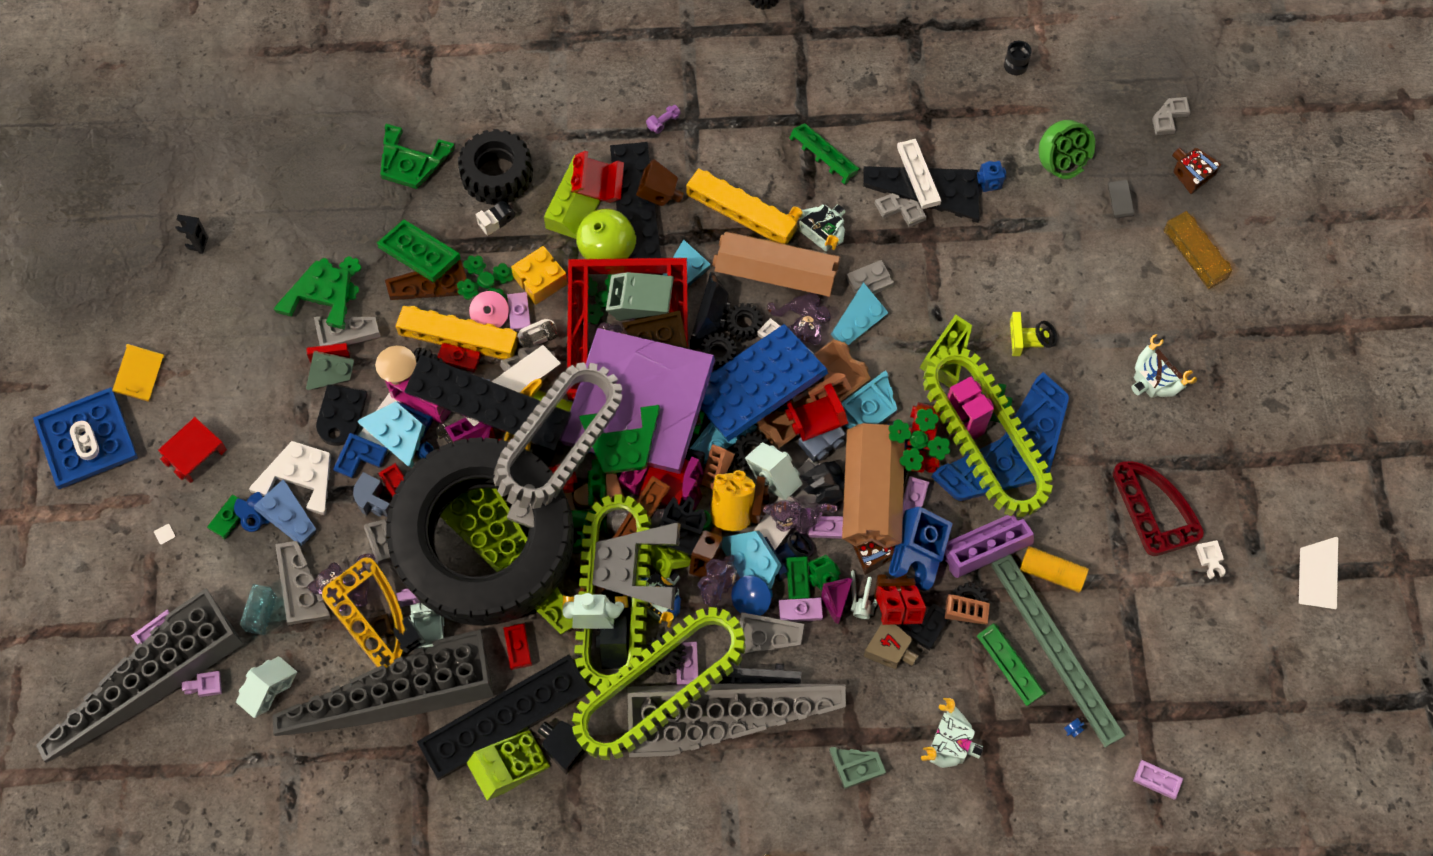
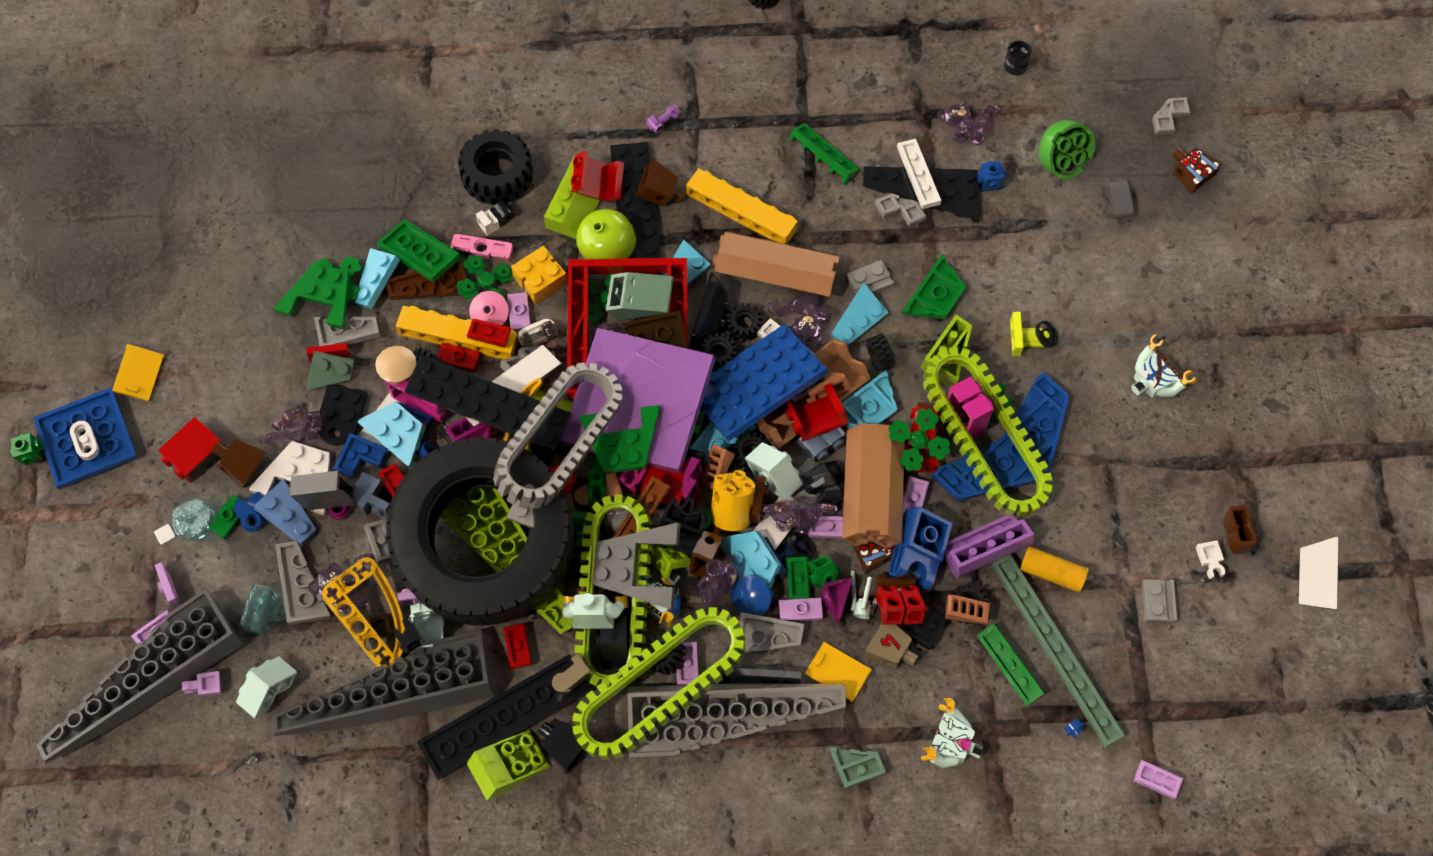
(27, 449): none -> green brick
(166, 585): none -> lavender plate
(183, 515): none -> clear light blue plate
(194, 232): black hinge -> none
(238, 460): none -> reddish brown torso
(296, 426): none -> animal
(322, 490): none -> dark grey brick
(338, 516): none -> magenta plate
(375, 276): none -> medium azure wing
(407, 165): green wing -> none
(489, 333): none -> red plate
(494, 249): none -> bright pink piece
(573, 676): none -> dark tan leg
(821, 225): torso -> none
(838, 668): none -> yellow container
(880, 353): none -> black tyre
(936, 293): none -> green wing
(959, 117): none -> animal
(1159, 601): none -> light grey plate
(1175, 496): dark red beam -> none
(1198, 250): clear yellow brick -> none
(1241, 533): none -> reddish brown brick

